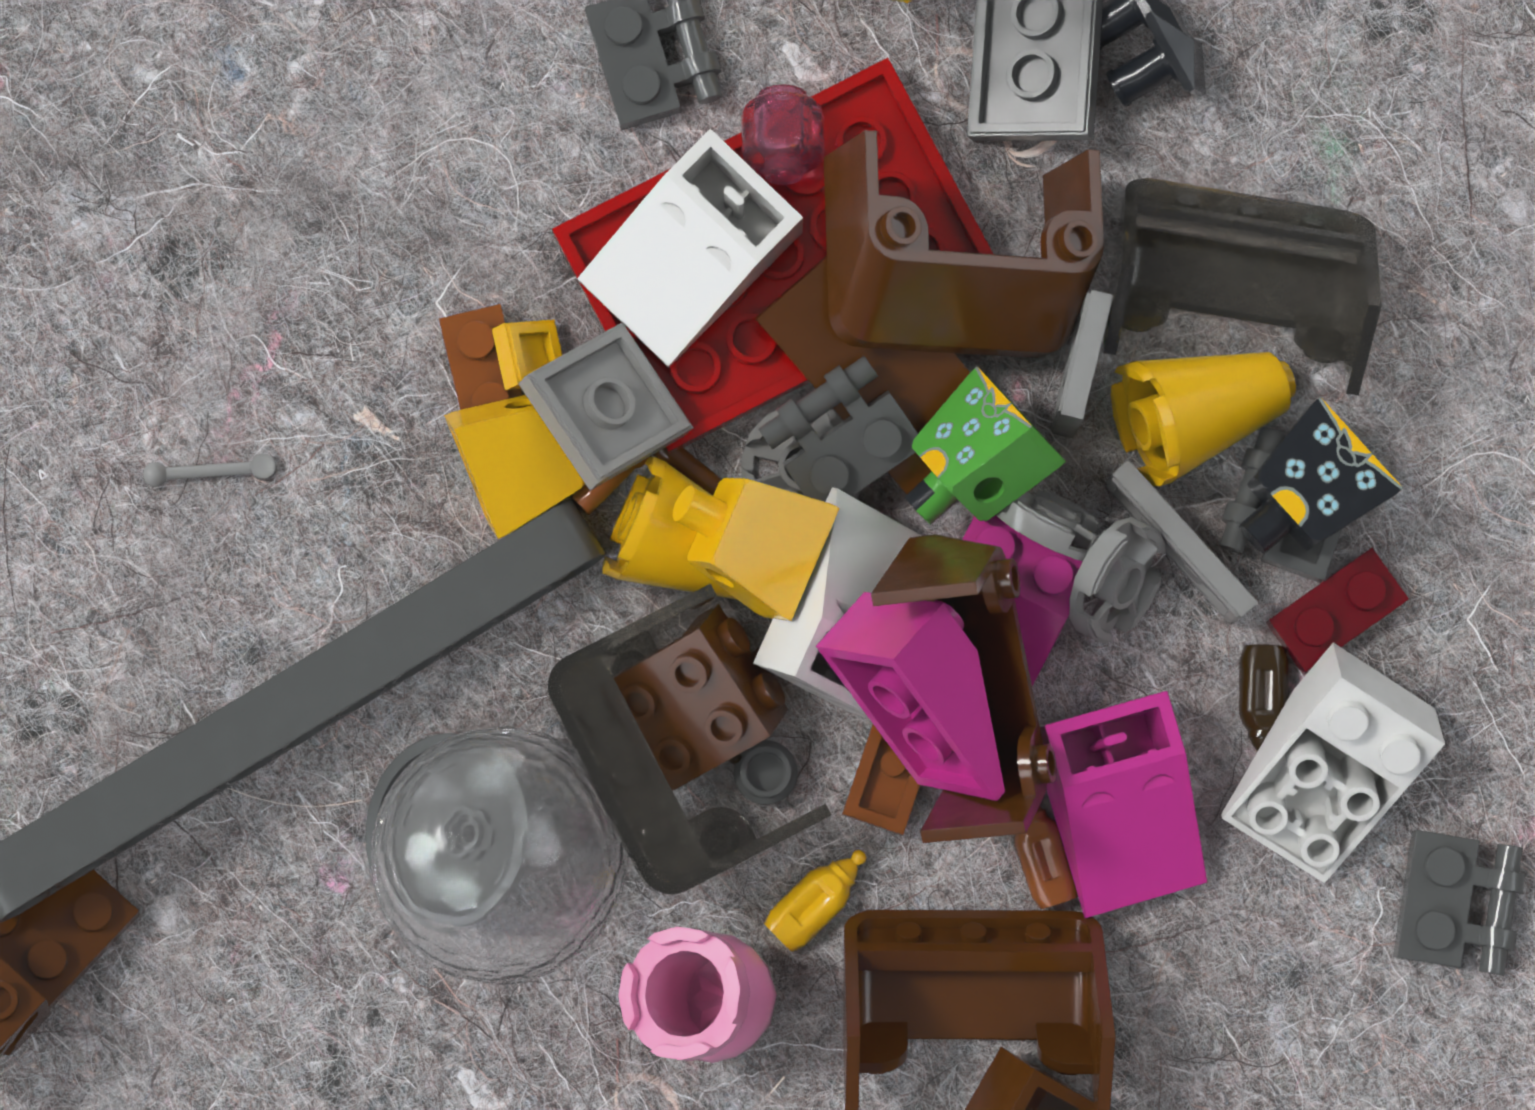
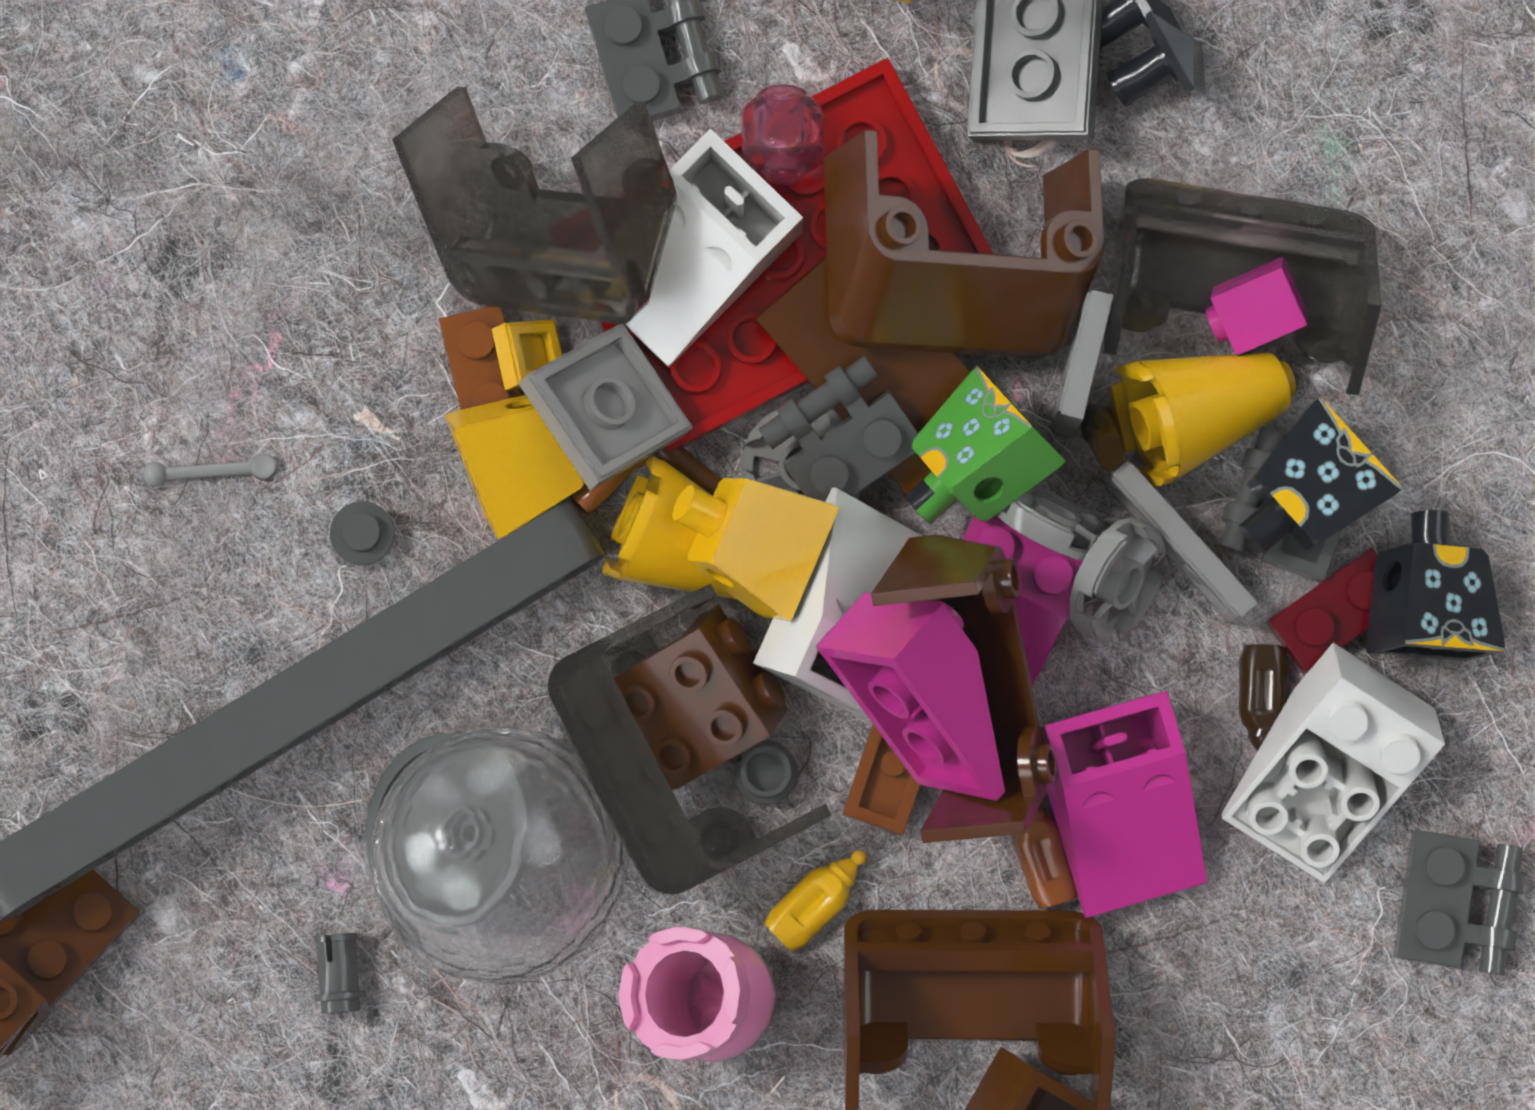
(338, 973): none -> dark grey pin
(362, 533): none -> dark grey plate
(537, 246): none -> clear smoke windscreen
(1103, 436): none -> dark brown piece
(1256, 307): none -> dark pink brick
(1434, 597): none -> black torso

